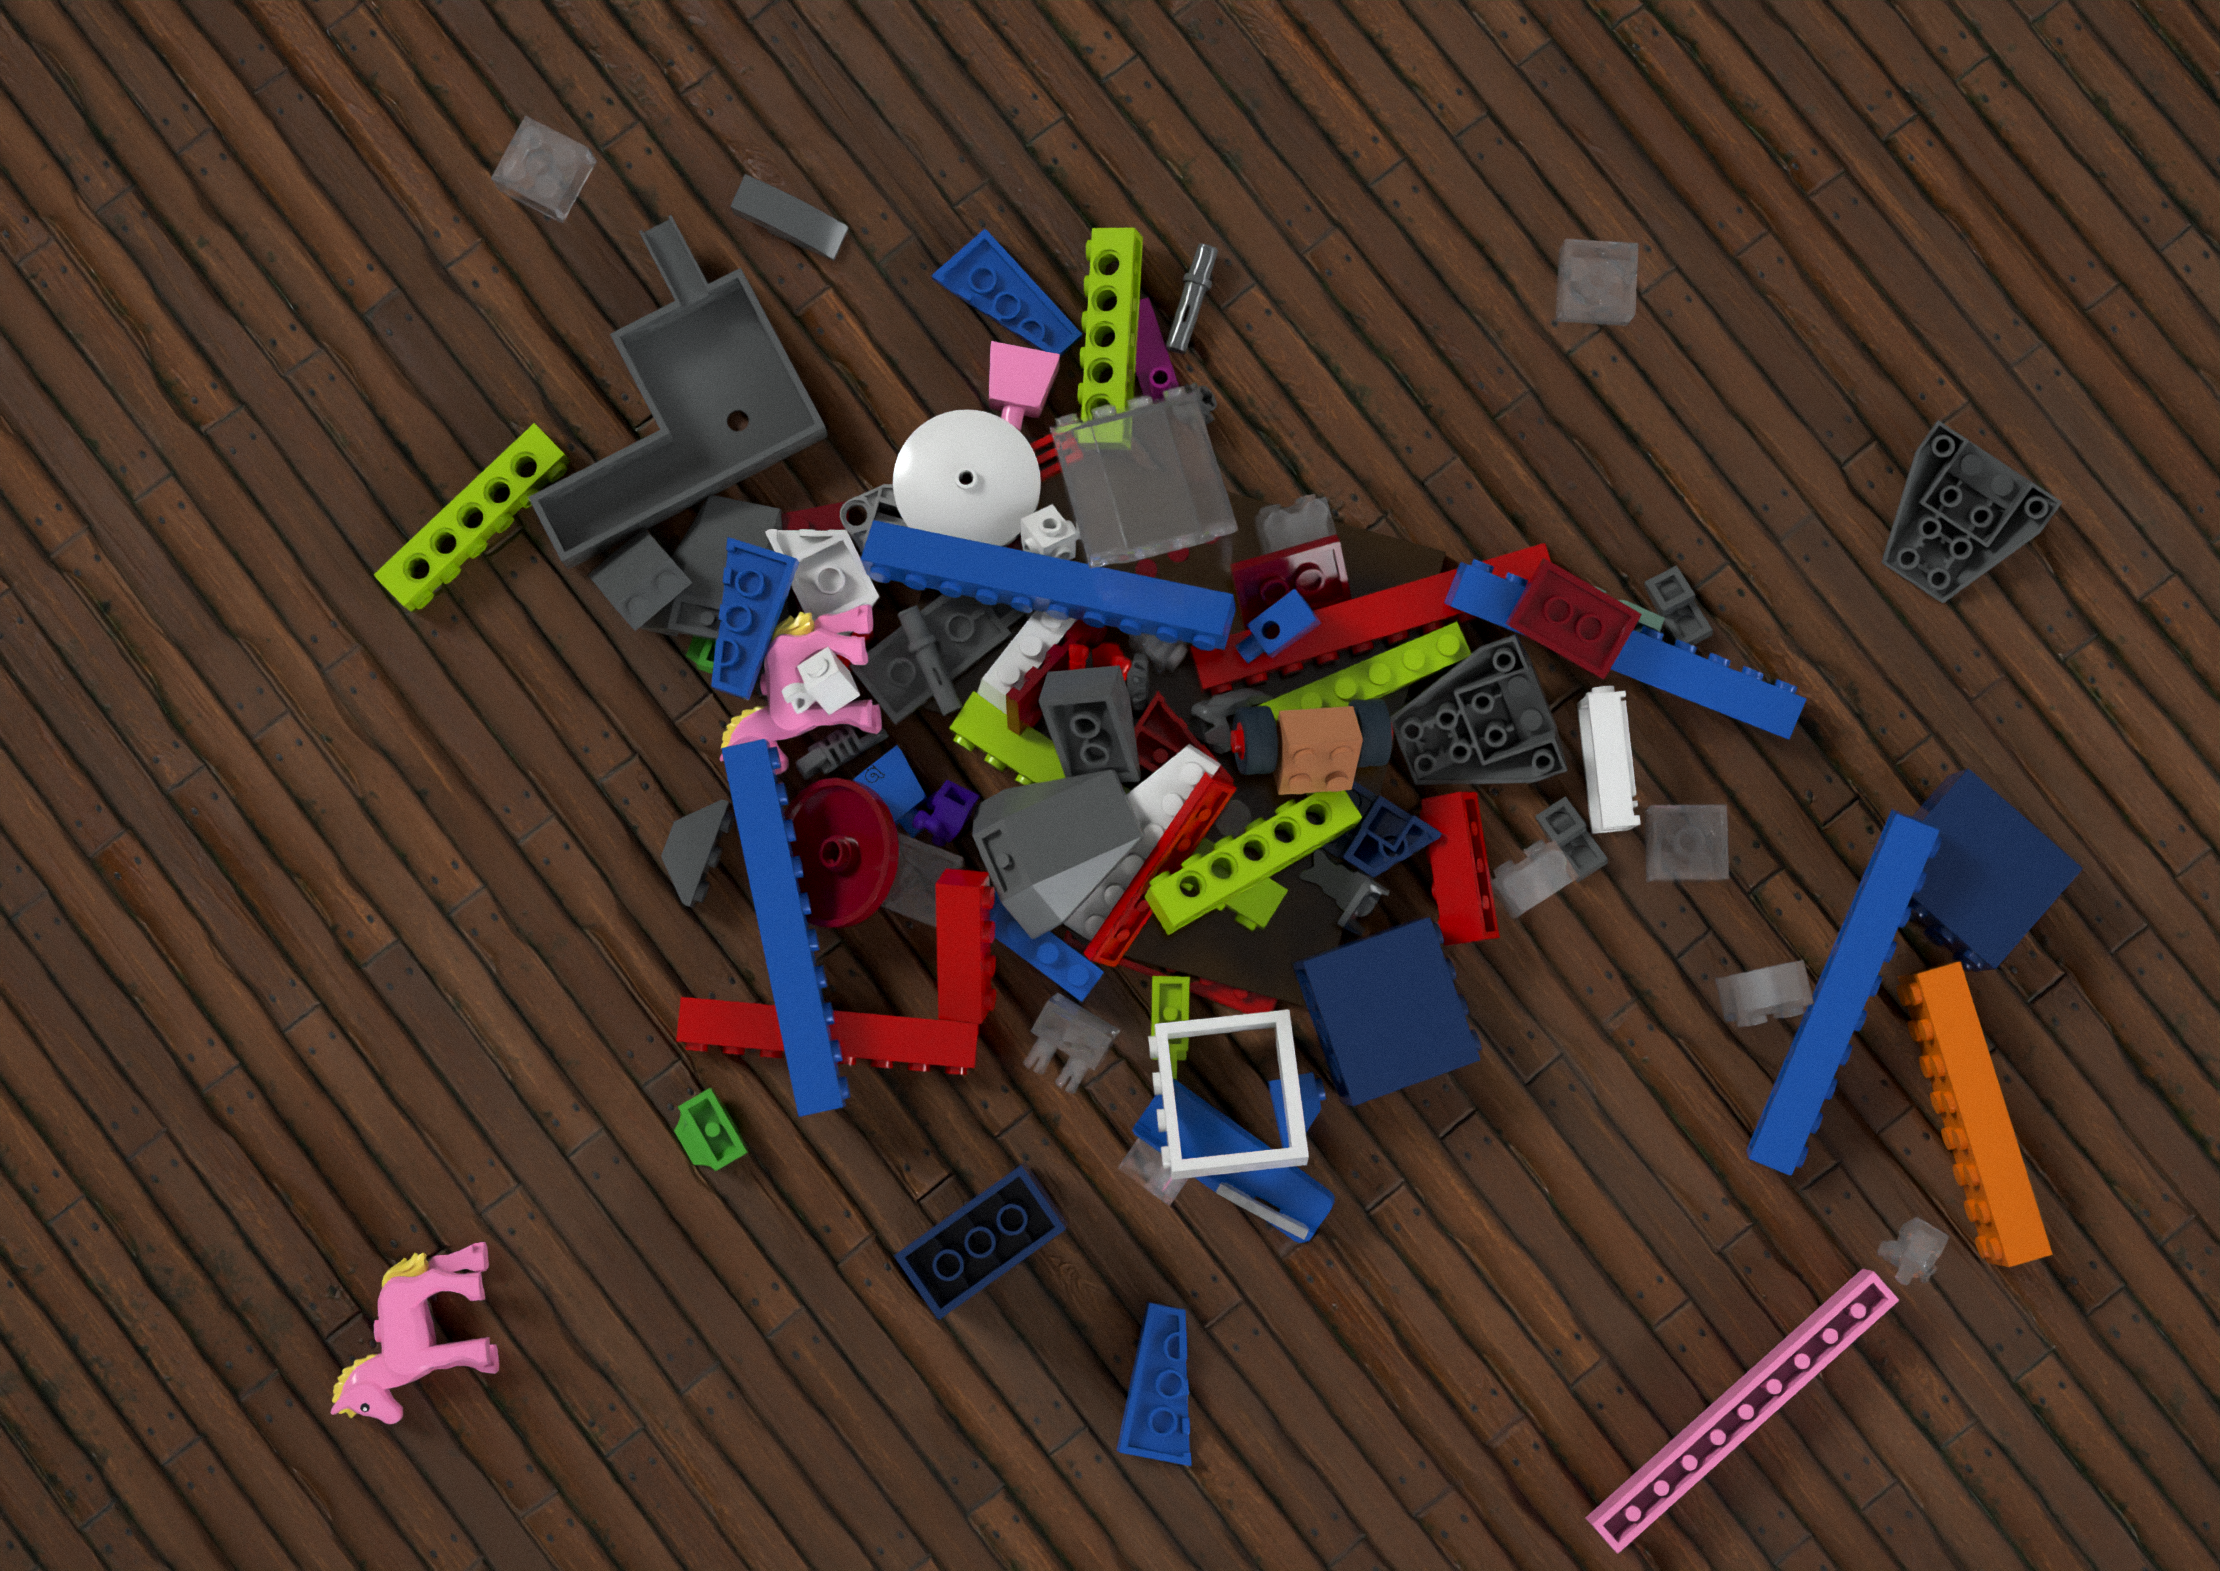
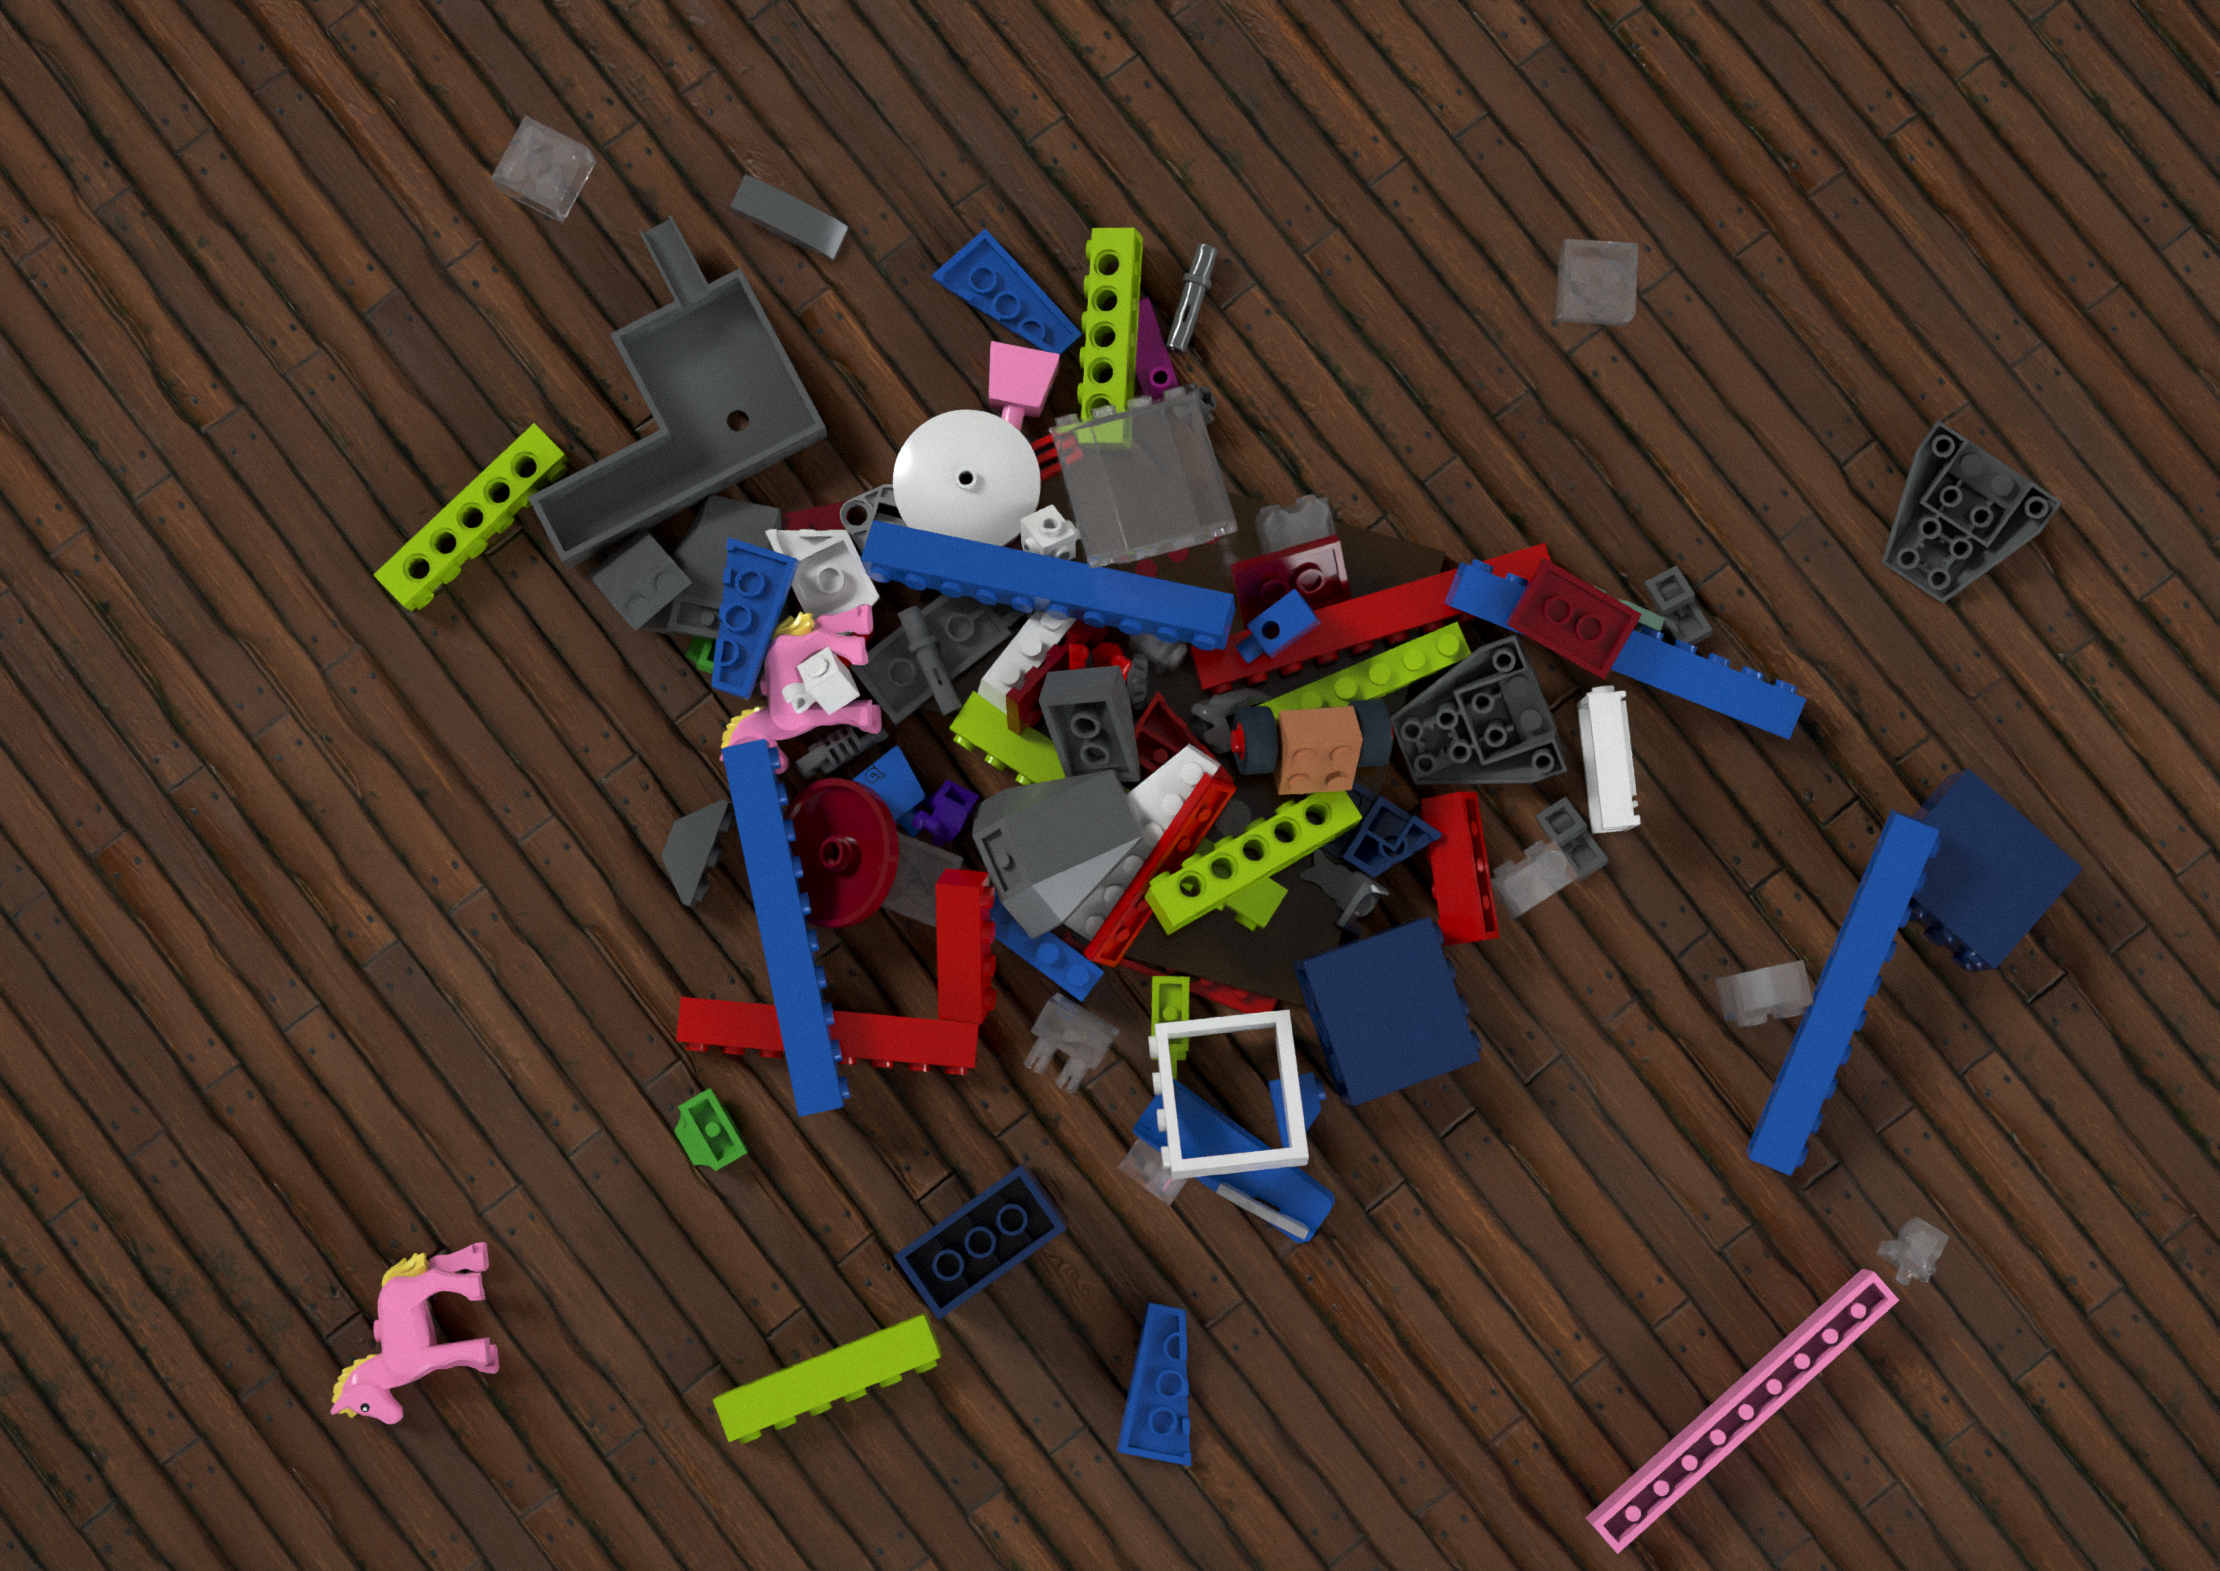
(828, 1377): none -> lime brick
(1686, 843): clear brick -> none
(1973, 1115): orange brick -> none

